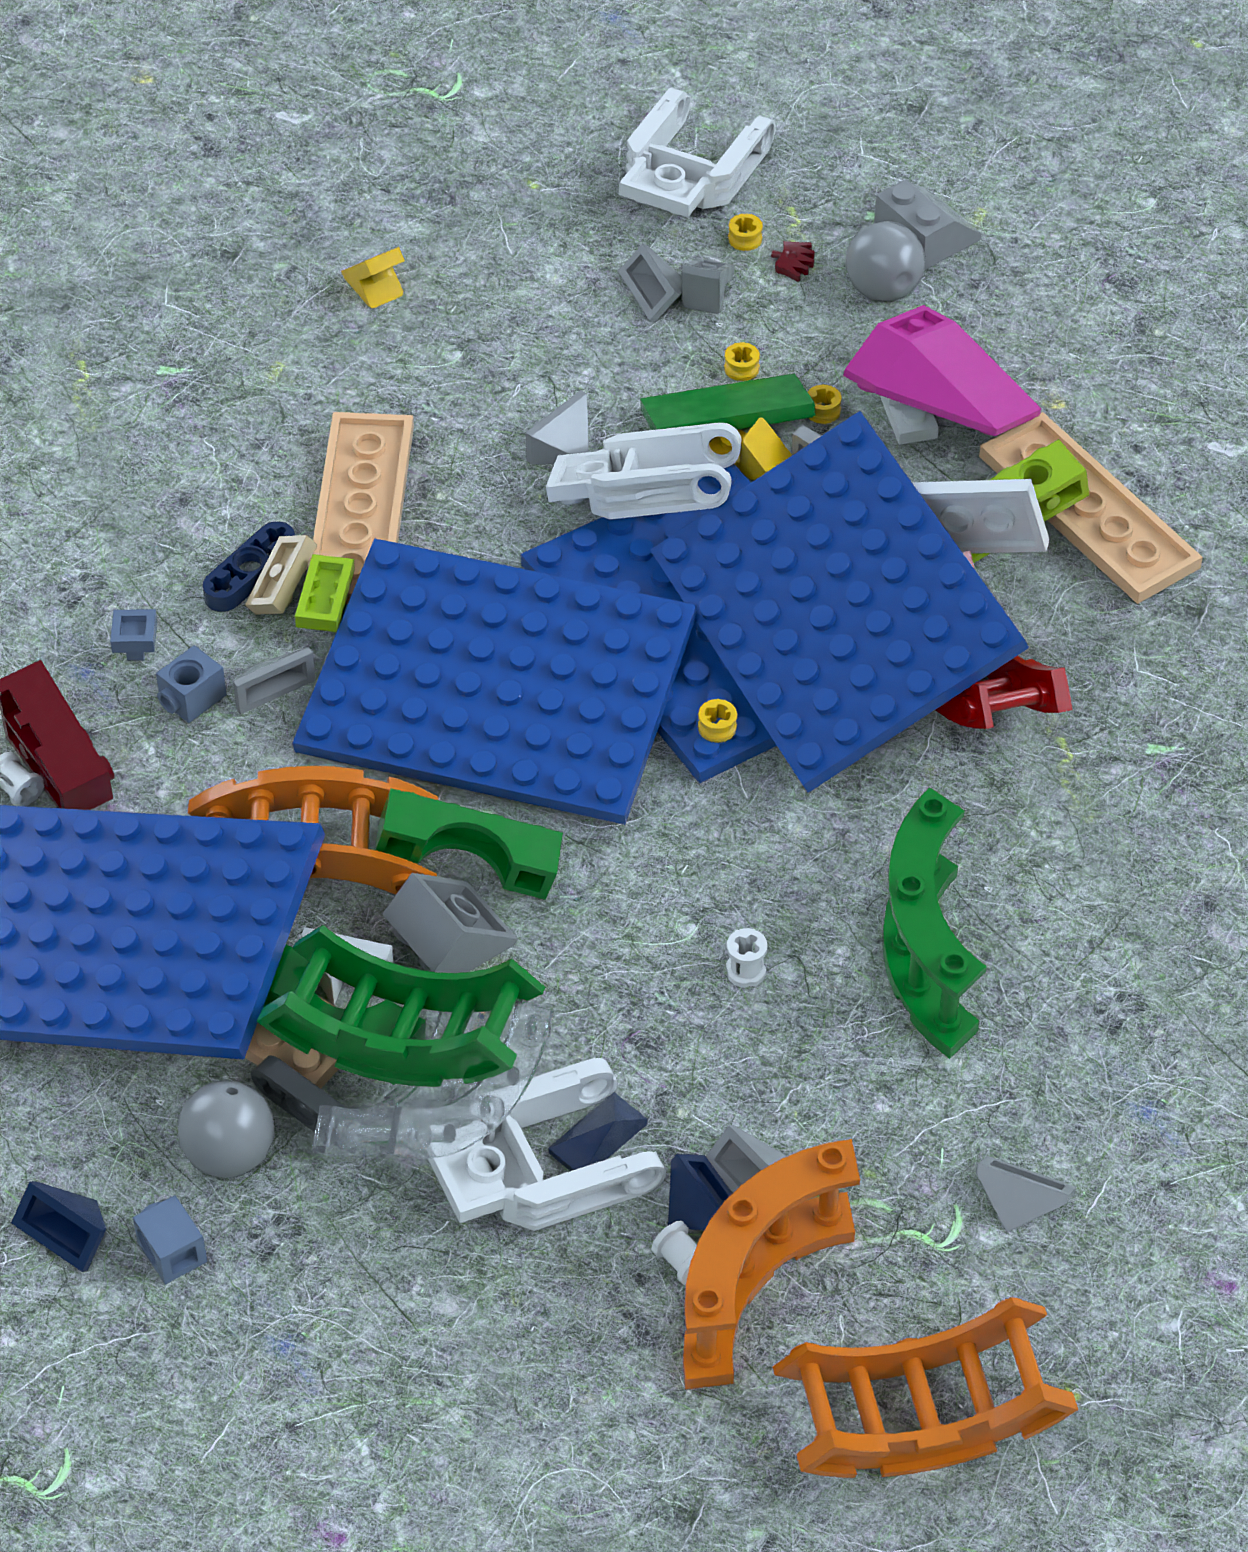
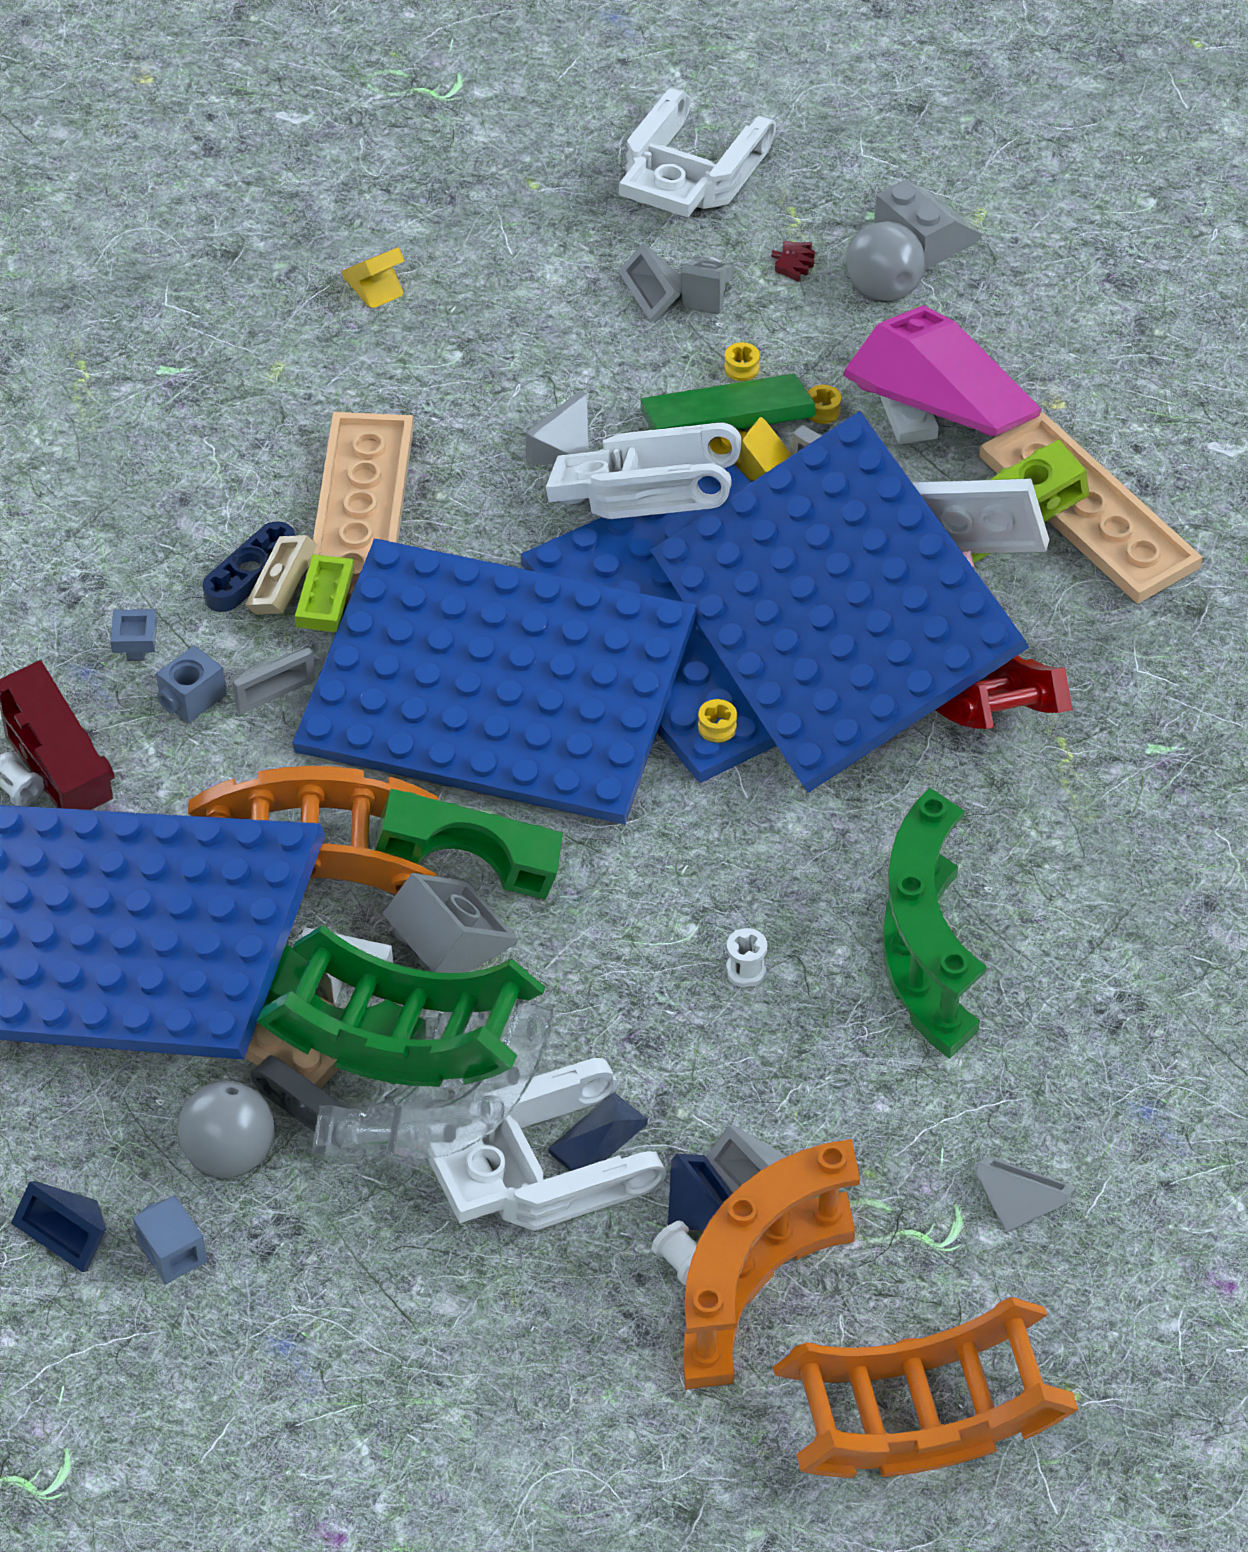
(745, 223): yellow bush -> none

